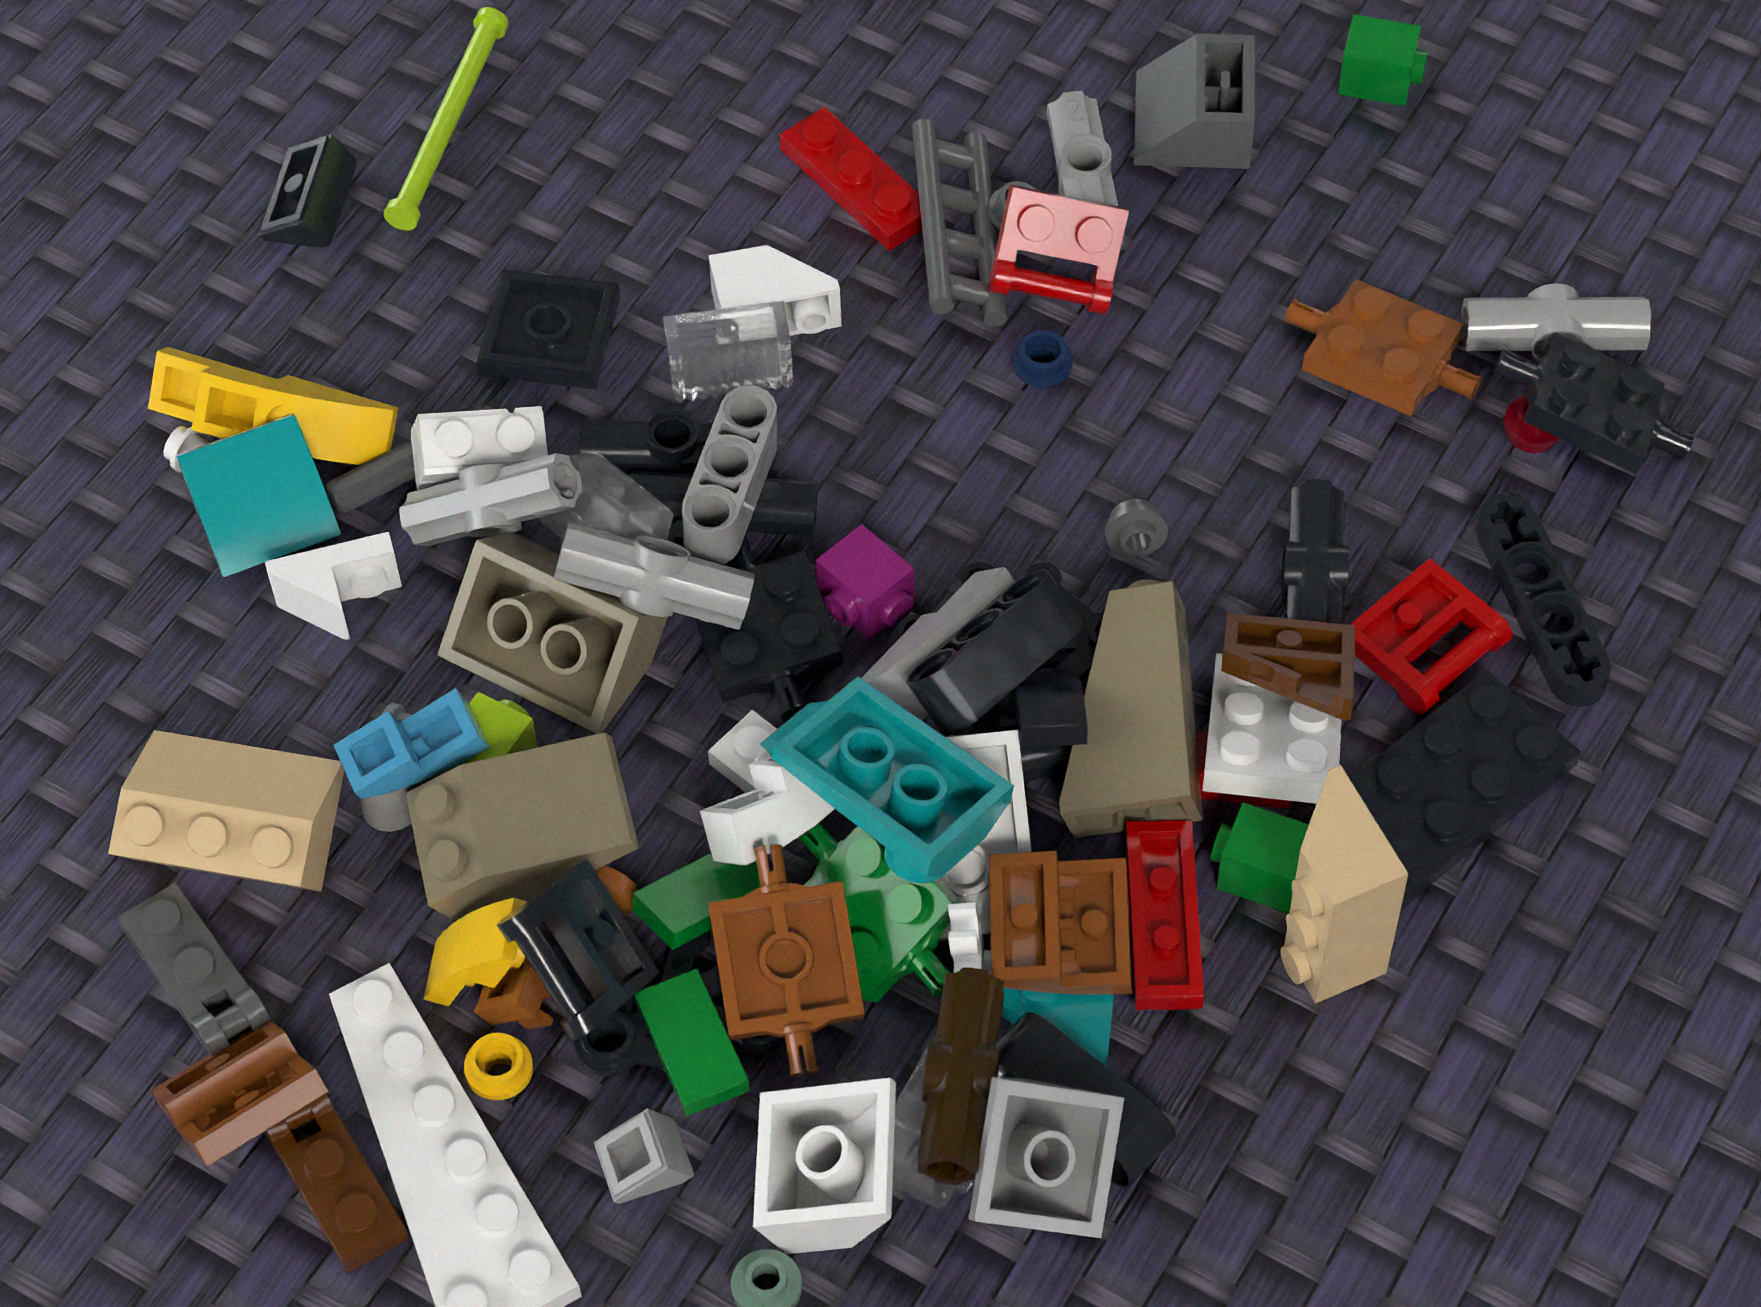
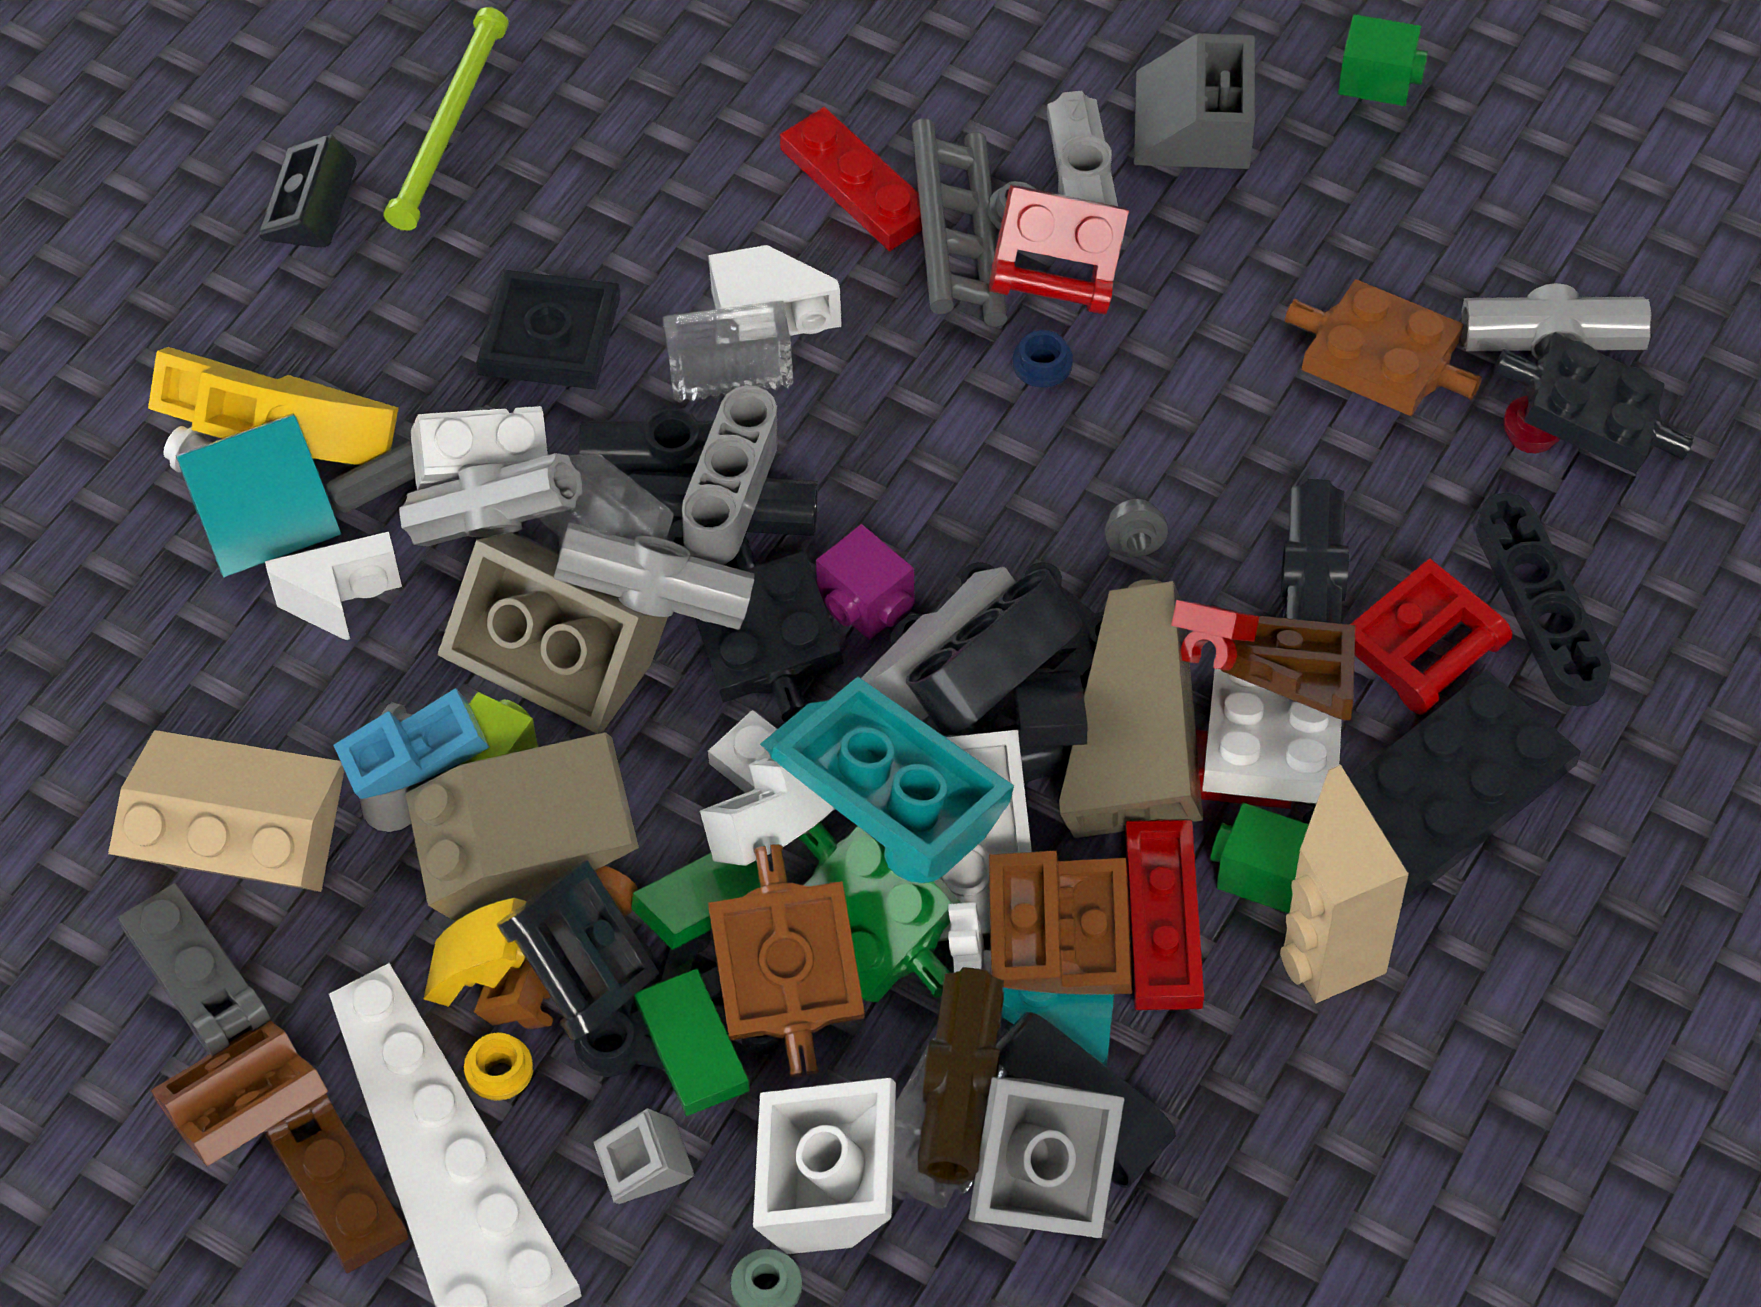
(1213, 625): none -> tile

